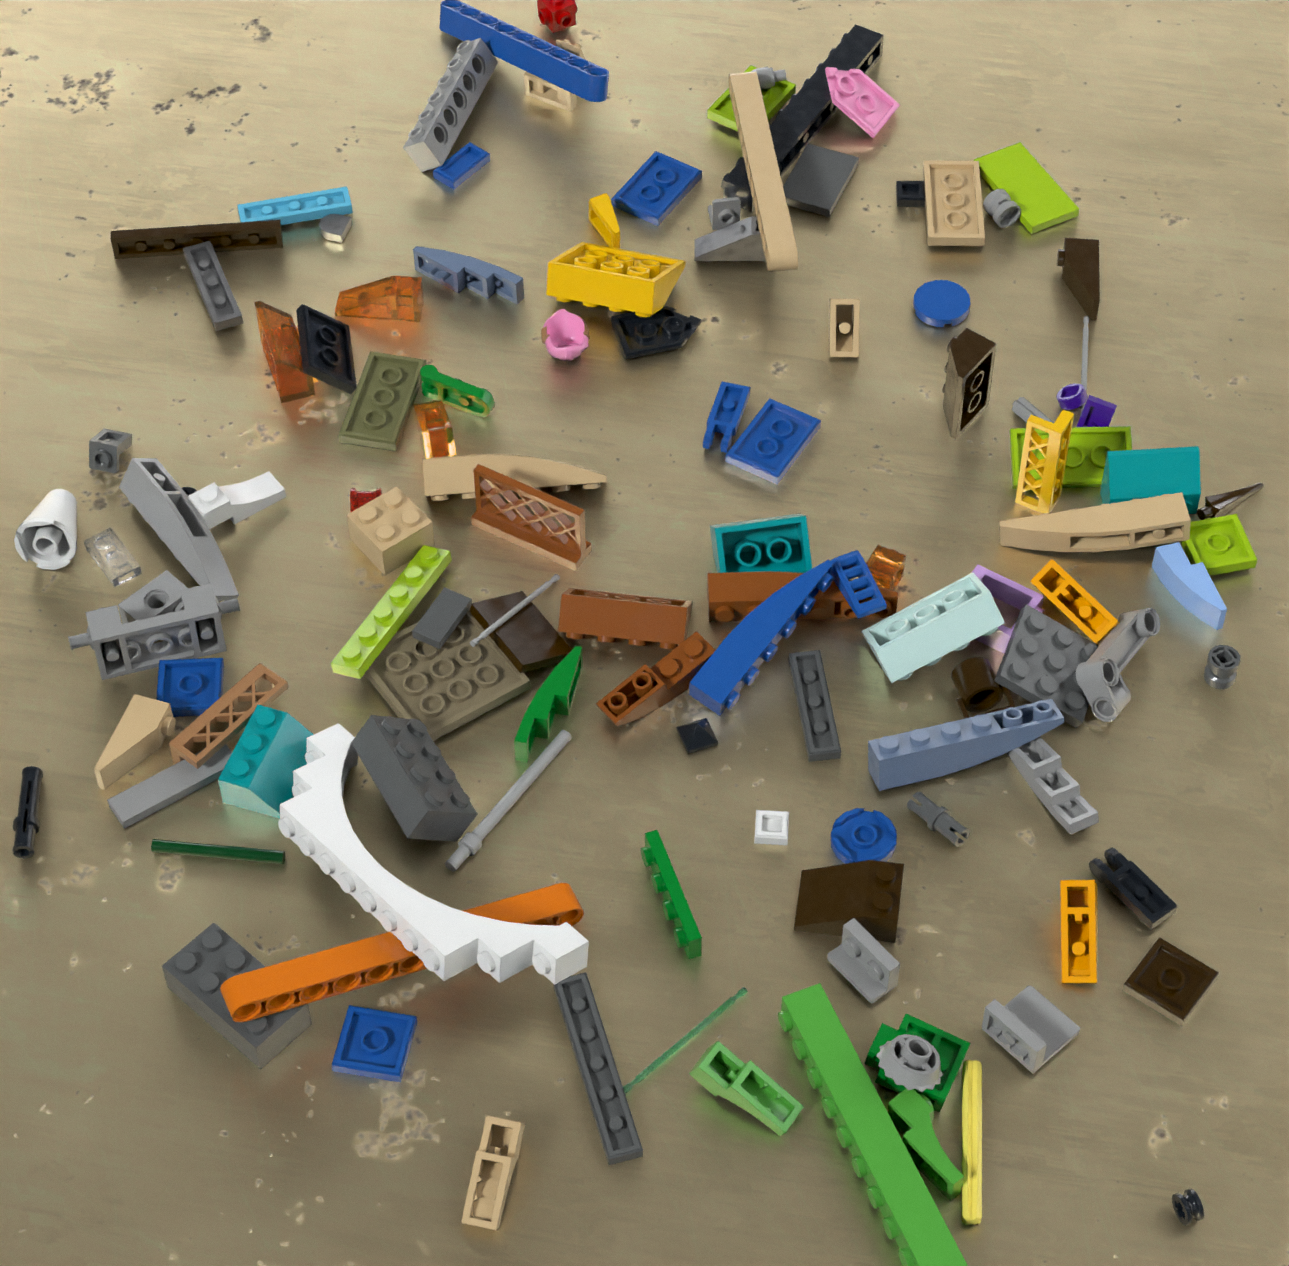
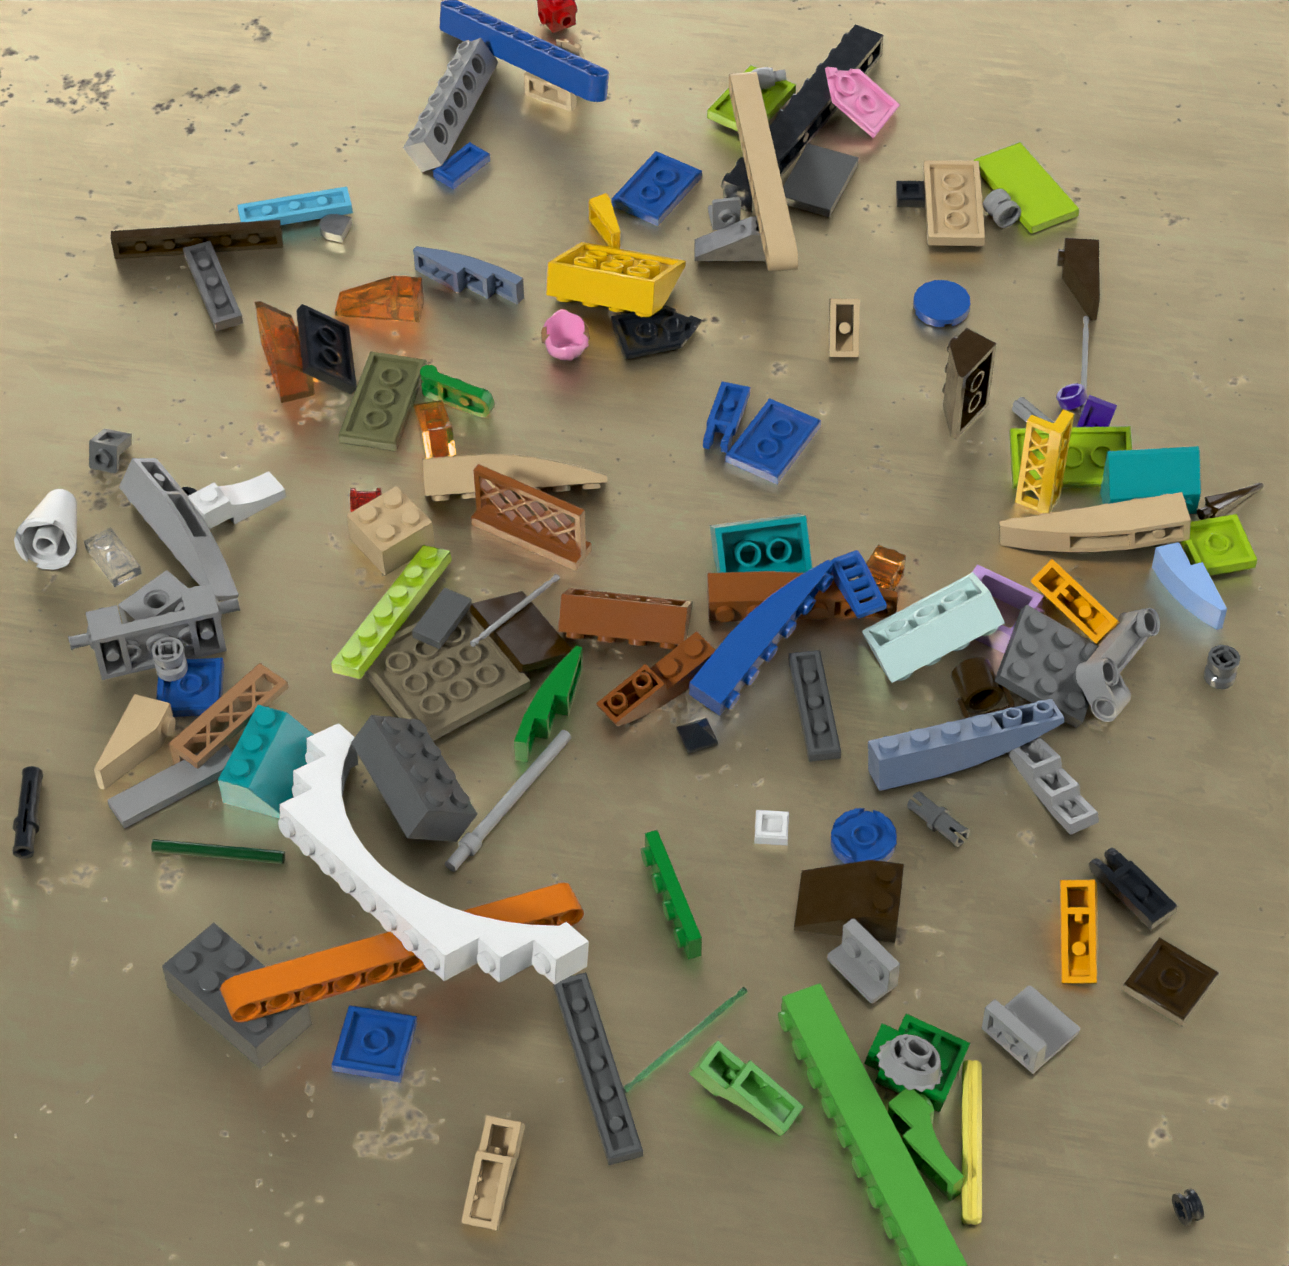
(169, 659): none -> light grey wheel

